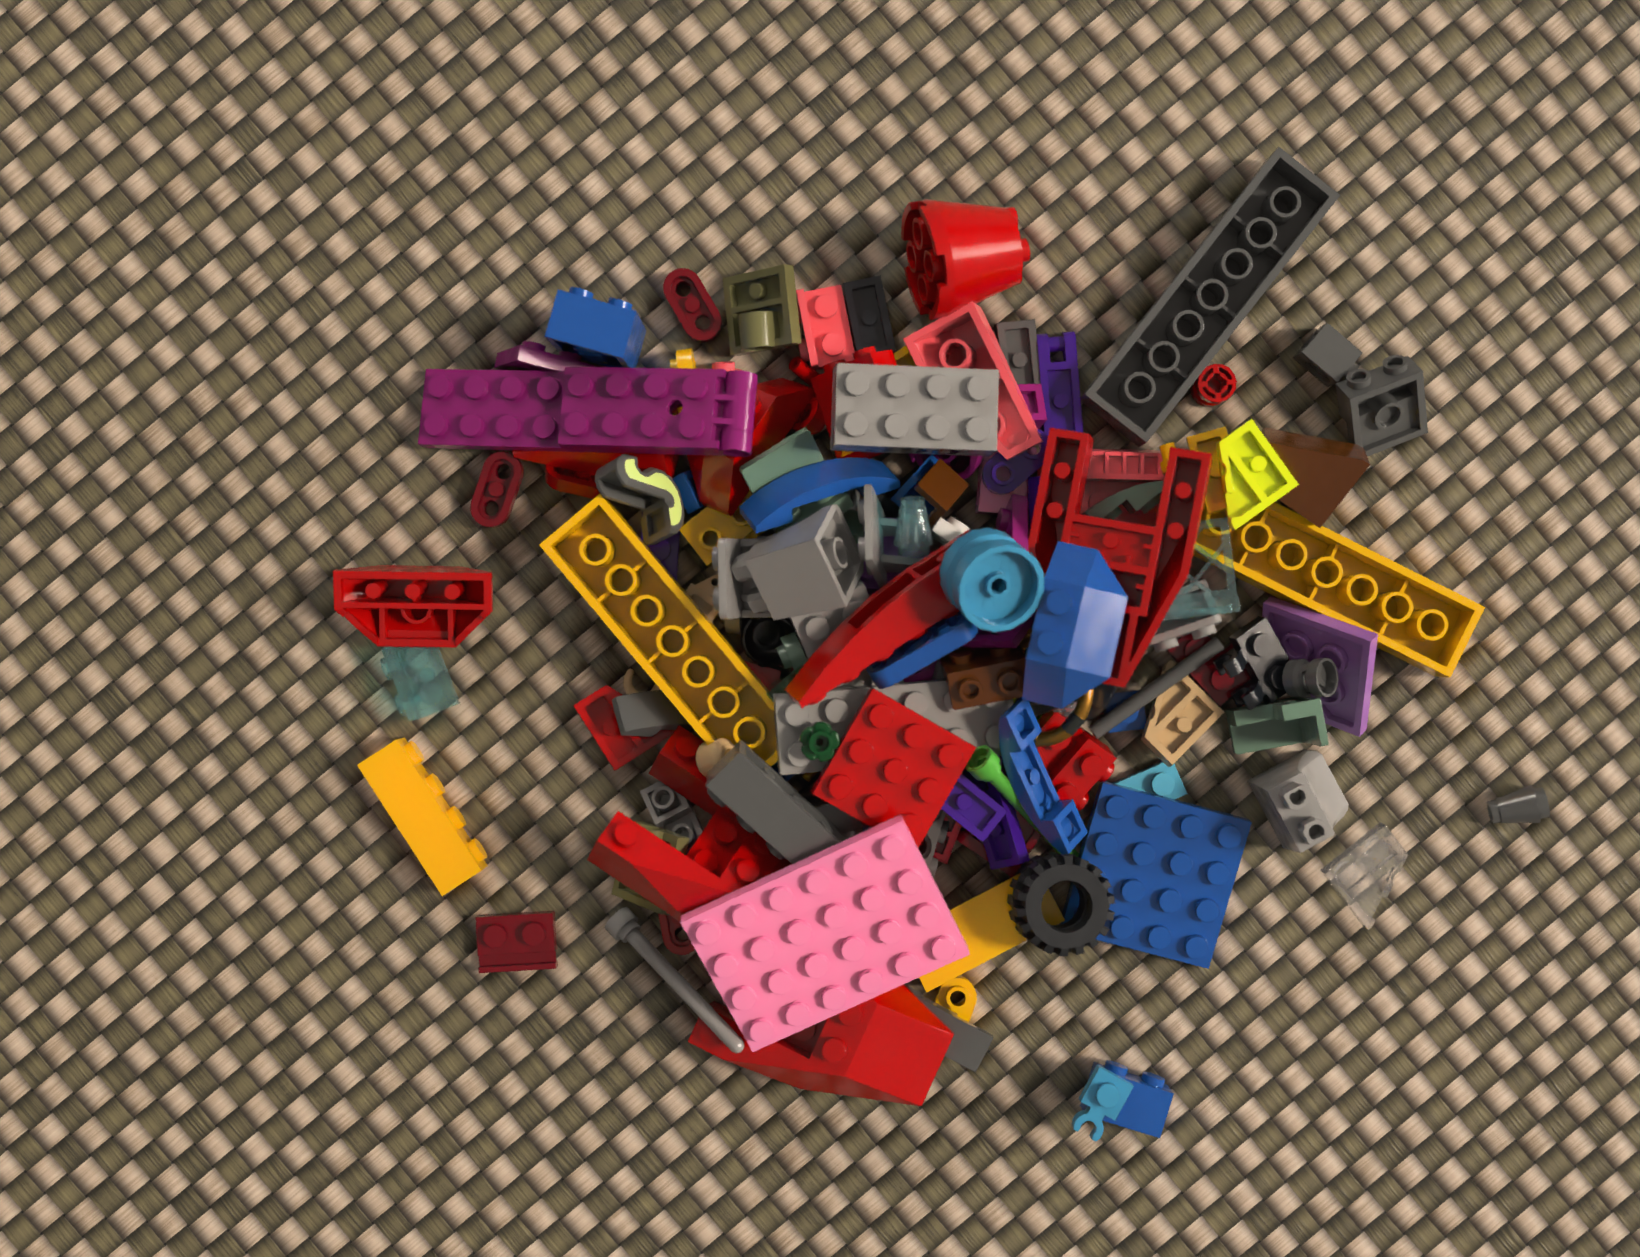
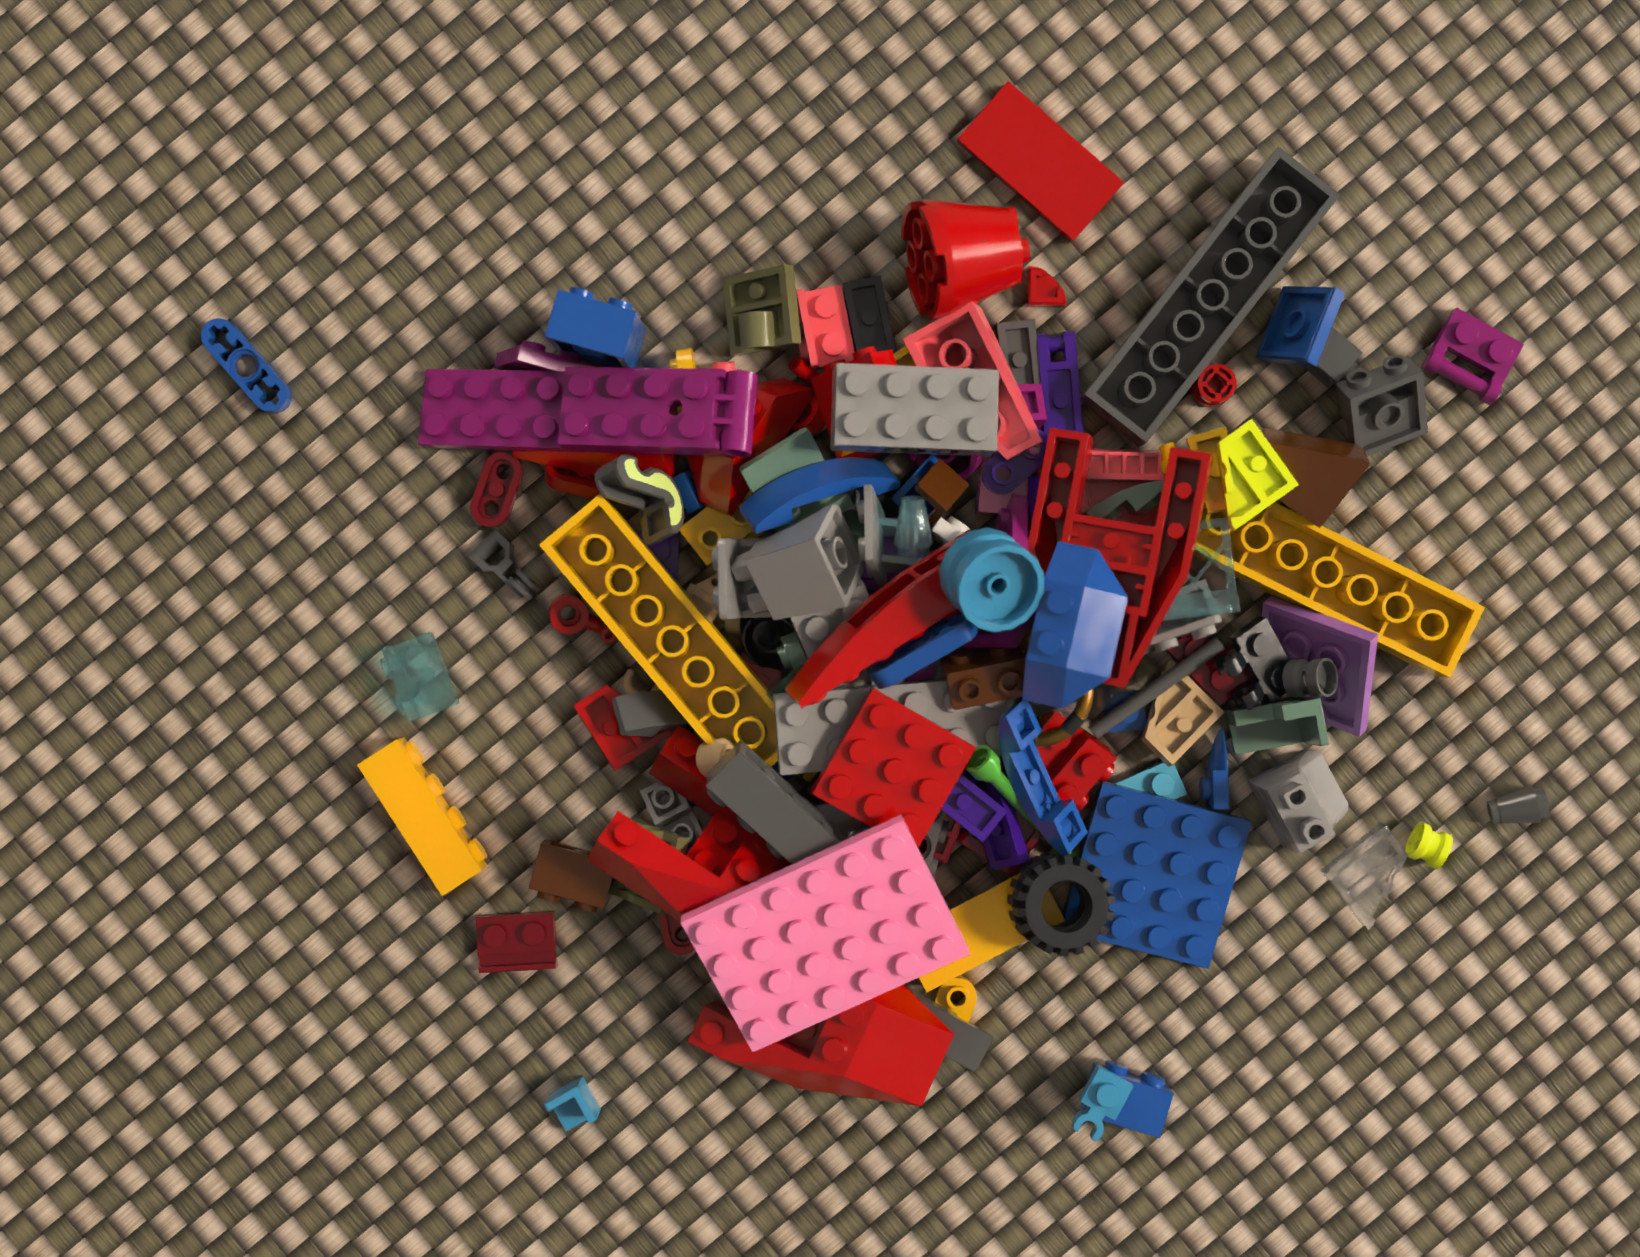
(235, 338): none -> blue beam
(413, 603): red wedge -> none
(523, 583): none -> dark grey piece
(567, 873): none -> reddish brown brick
(573, 1104): none -> dark azure panel
(580, 619): none -> red plate
(625, 926): light grey piece -> none
(693, 306): dark red plate -> none
(811, 734): dark green plate -> none
(1040, 161): none -> red tile
(1043, 289): none -> red tile
(1215, 784): none -> blue plate
(1300, 325): none -> blue plate
(1429, 845): none -> neon yellow wheel
(1477, 345): none -> magenta plate

